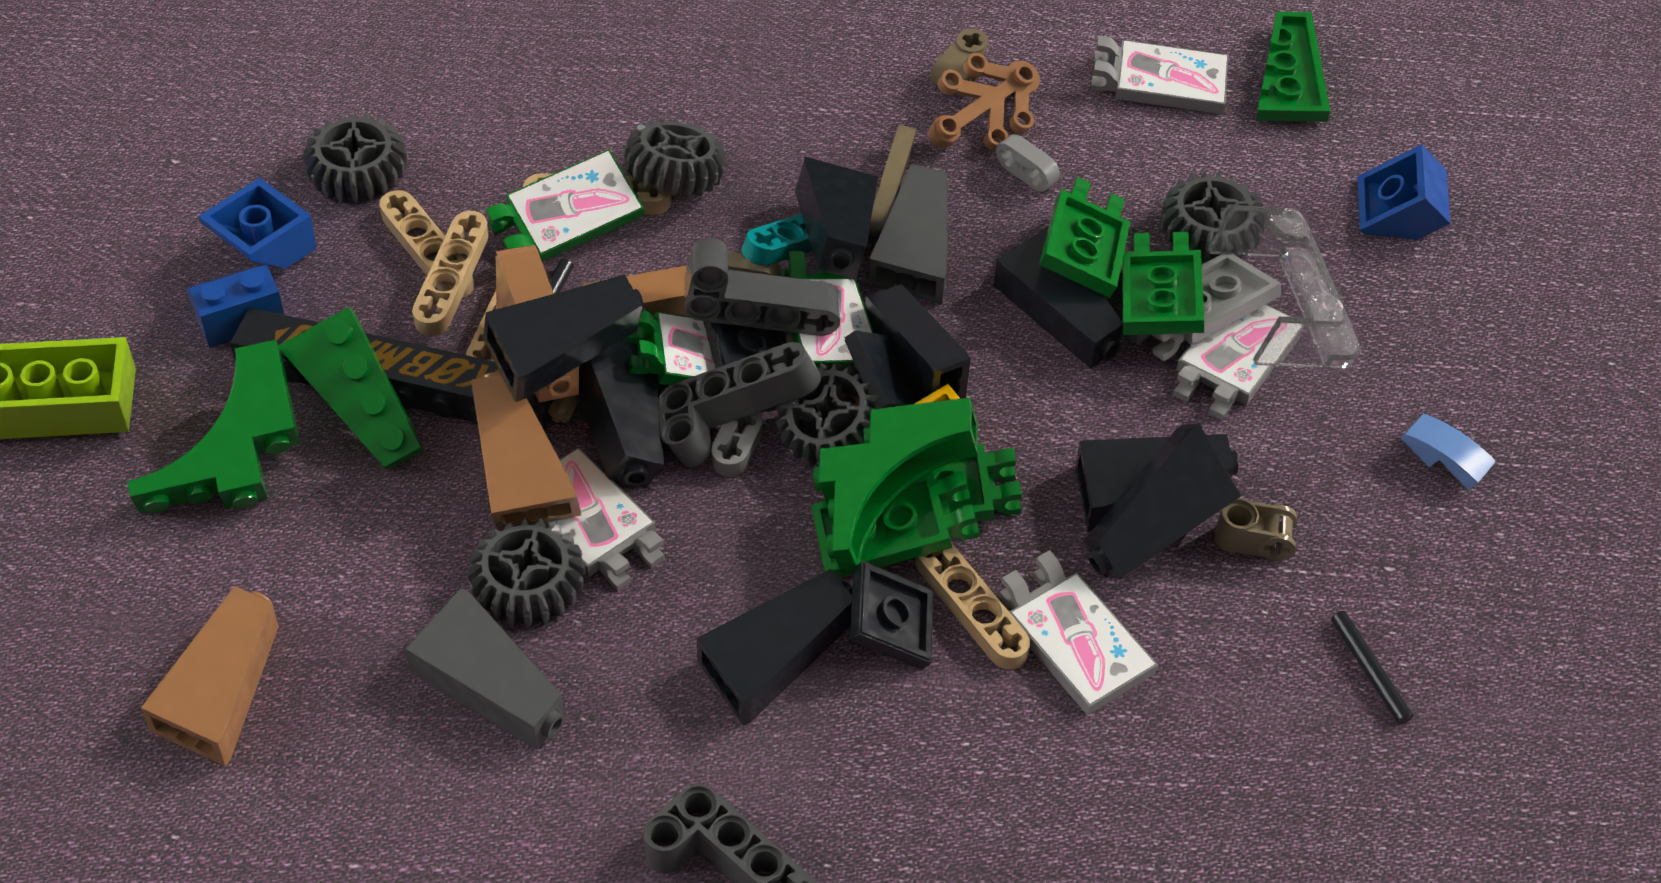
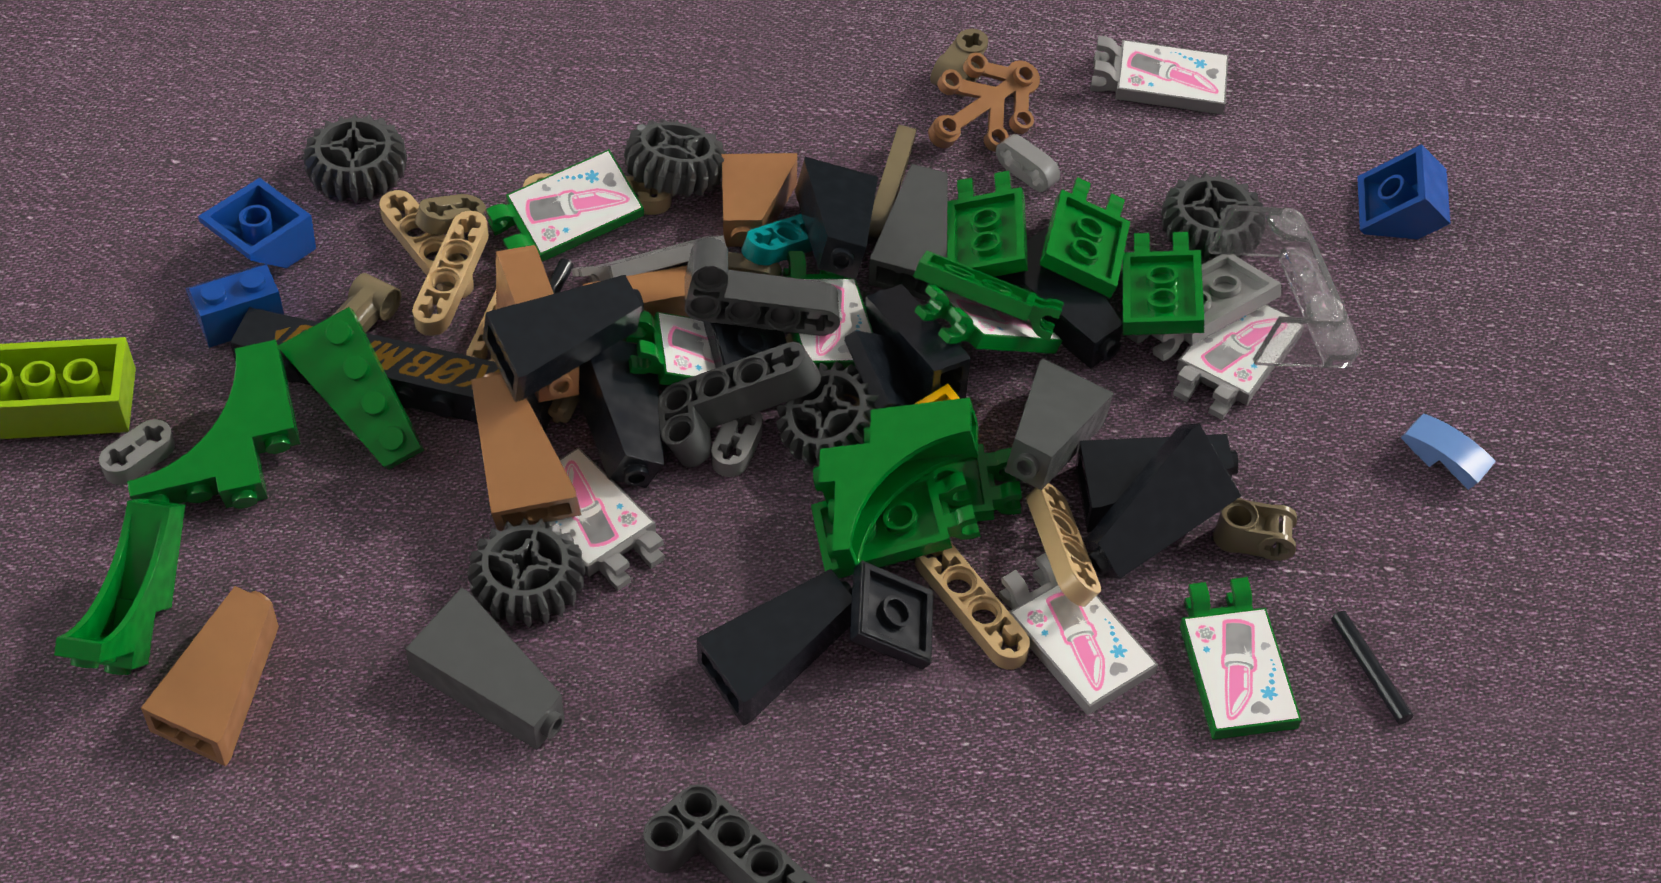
(137, 451): none -> light grey beam
(138, 585): none -> green arch
(372, 300): none -> dark tan piece
(437, 213): none -> dark tan beam
(642, 262): none -> light grey tile
(754, 191): none -> medium nougat slope
(982, 325): none -> green tile
(988, 228): none -> green tile
(989, 291): none -> green tile
(1055, 419): none -> dark grey slope
(1063, 545): none -> tan beam
(1237, 664): none -> tile
(1293, 73): green wing -> none

